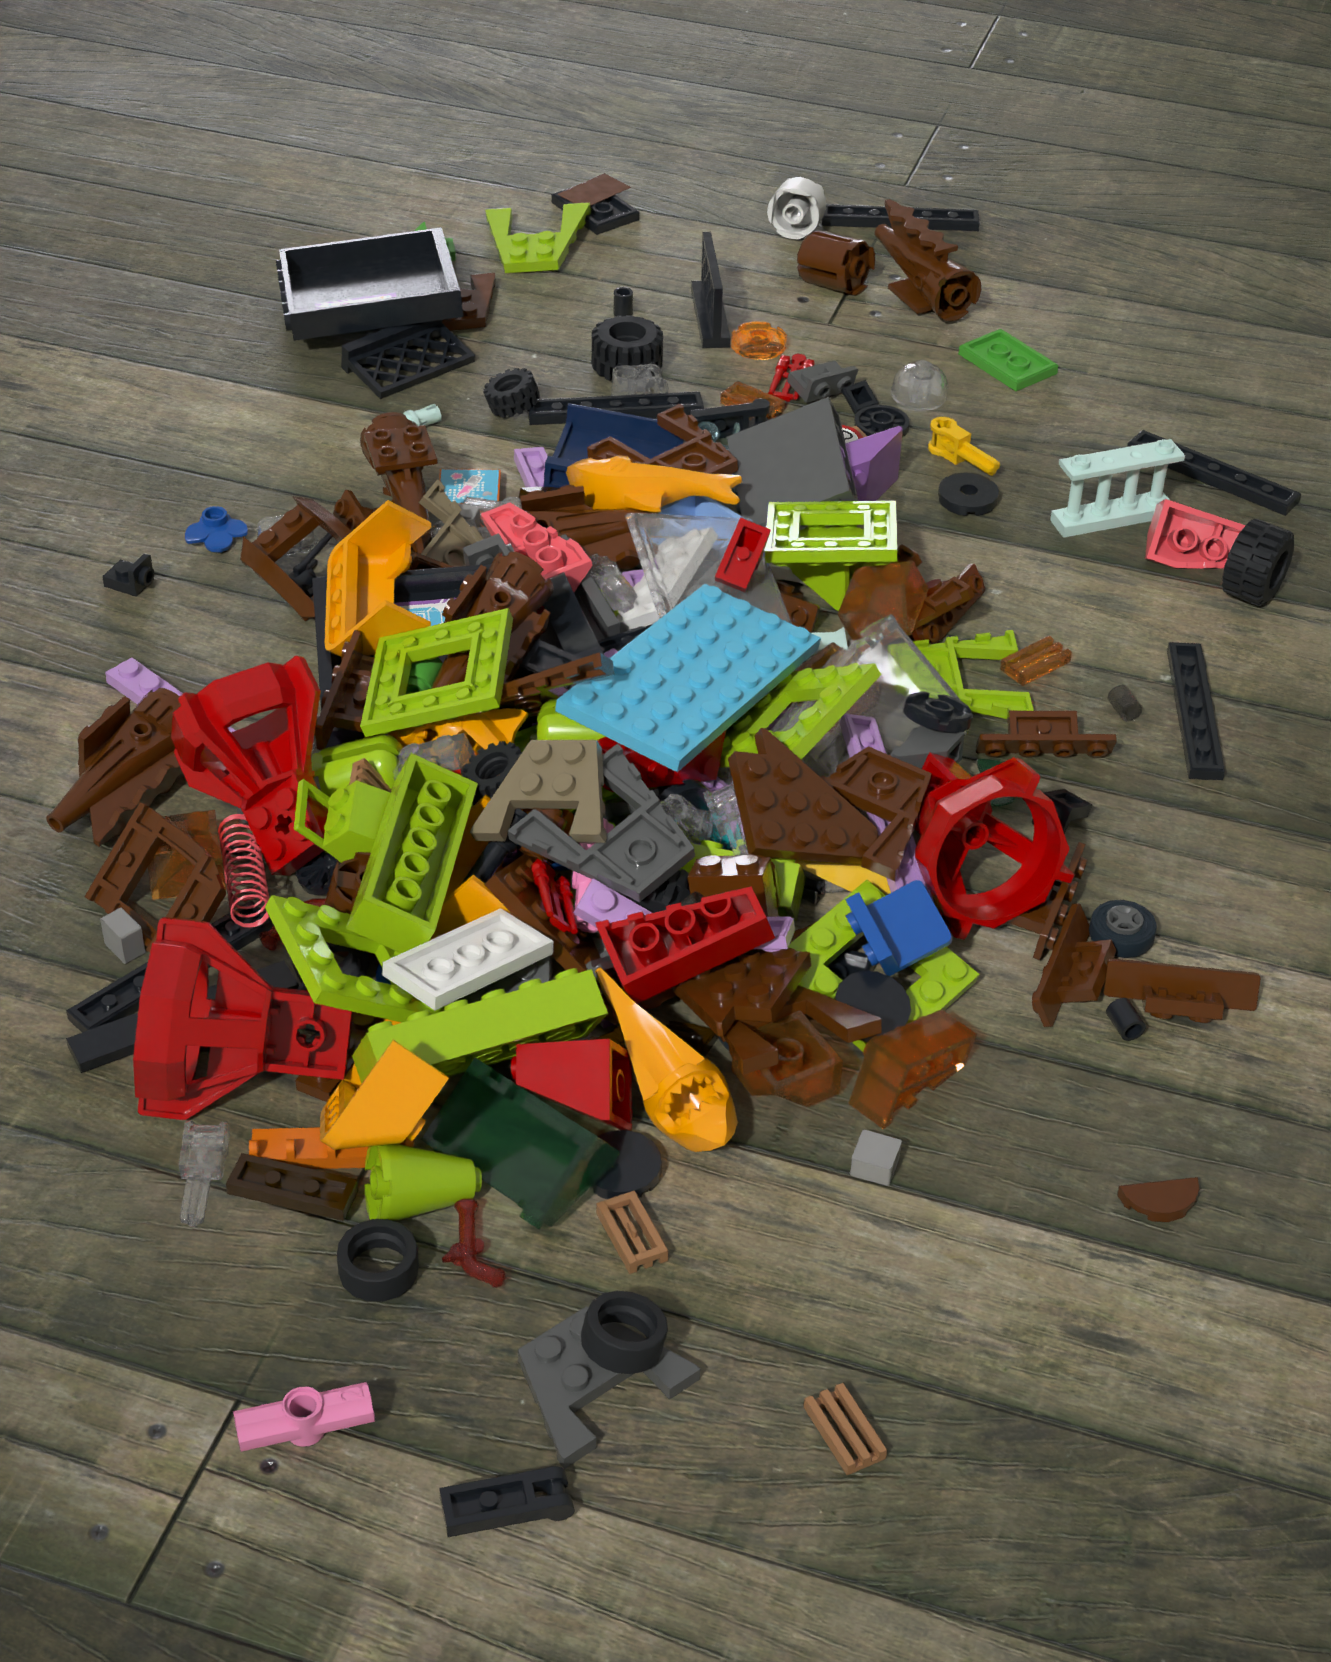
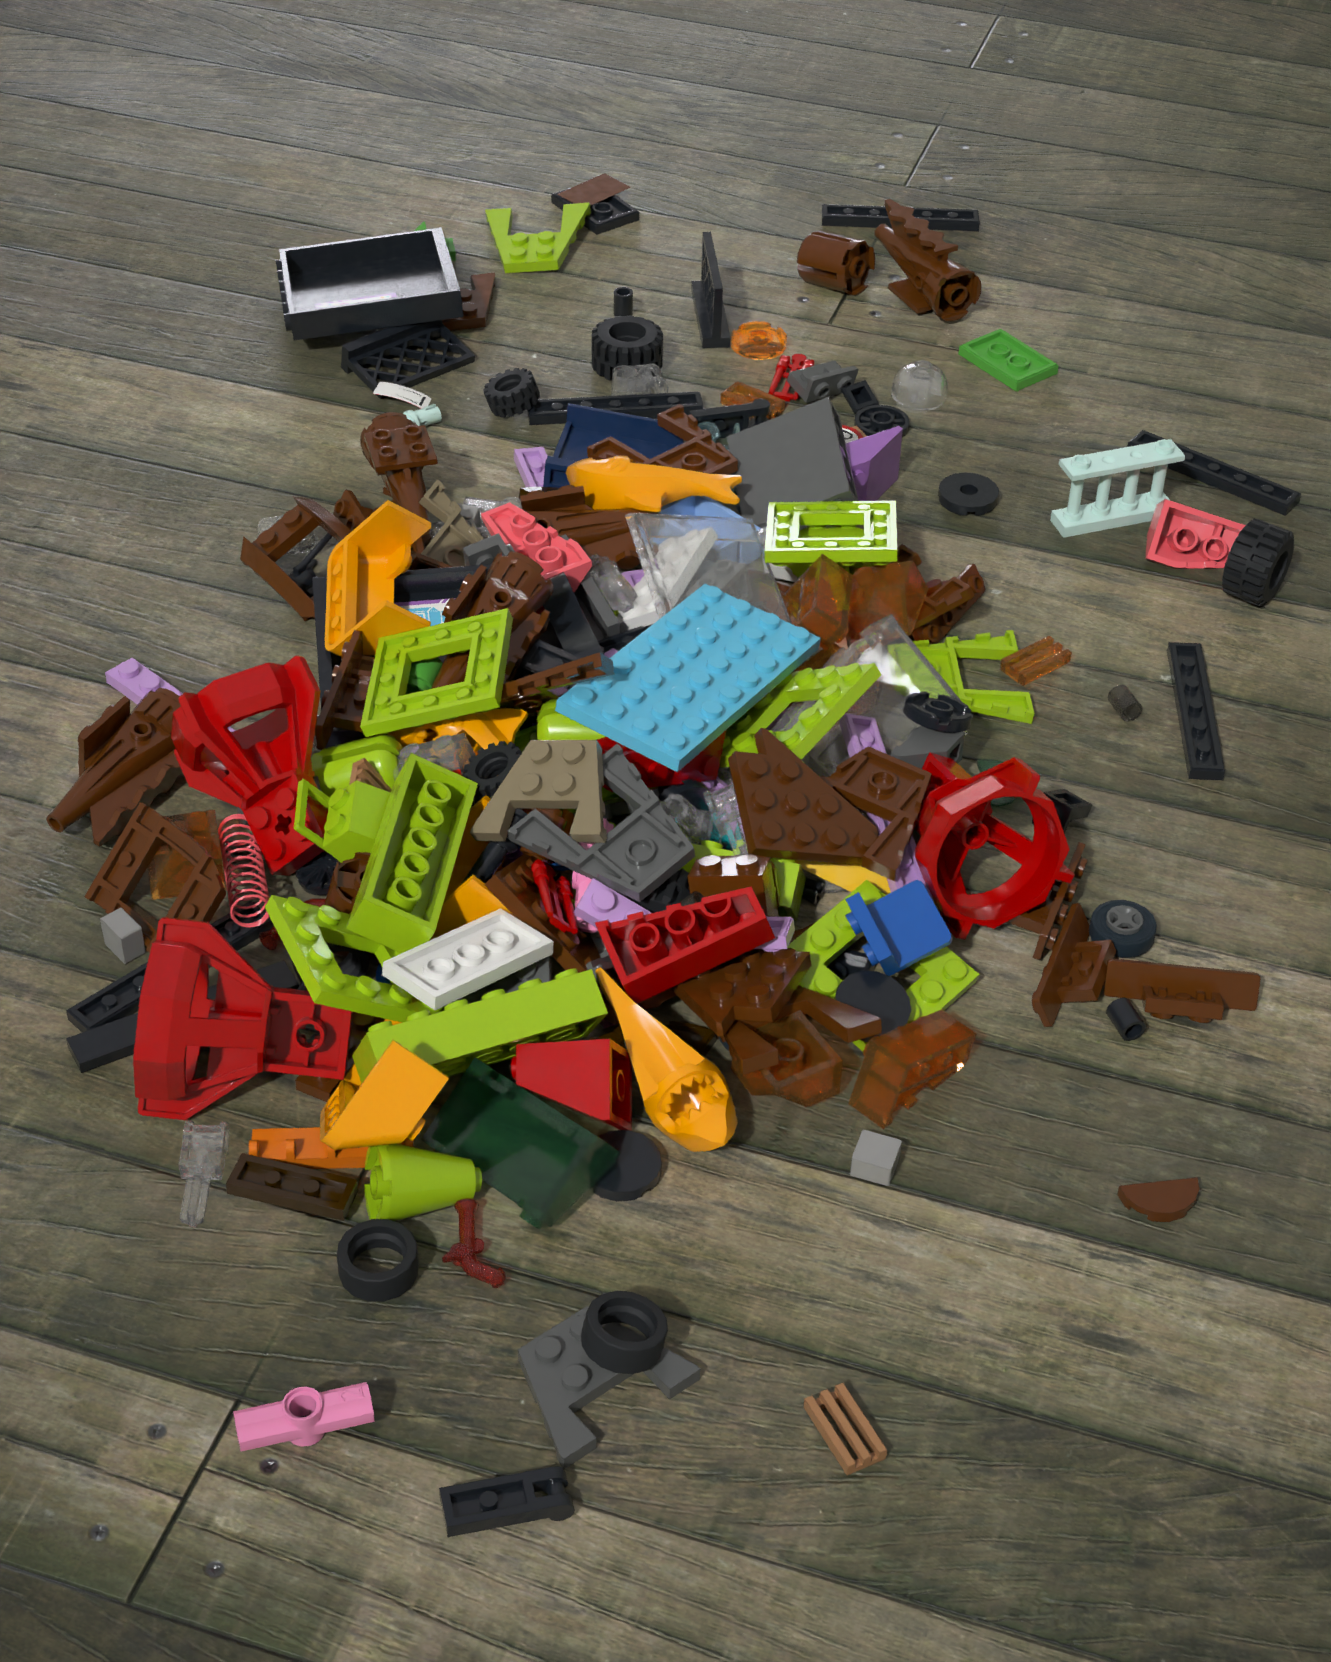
(130, 577): black bracket -> none
(215, 530): blue plate -> none
(403, 393): none -> white sticker
(471, 483): medium azure tile -> none
(642, 1256): medium nougat tile -> none
(743, 555): red slope -> none
(795, 194): white brick -> none
(822, 601): none -> clear orange wedge
(954, 445): yellow connector -> none
(1045, 733): reddish brown bracket -> none

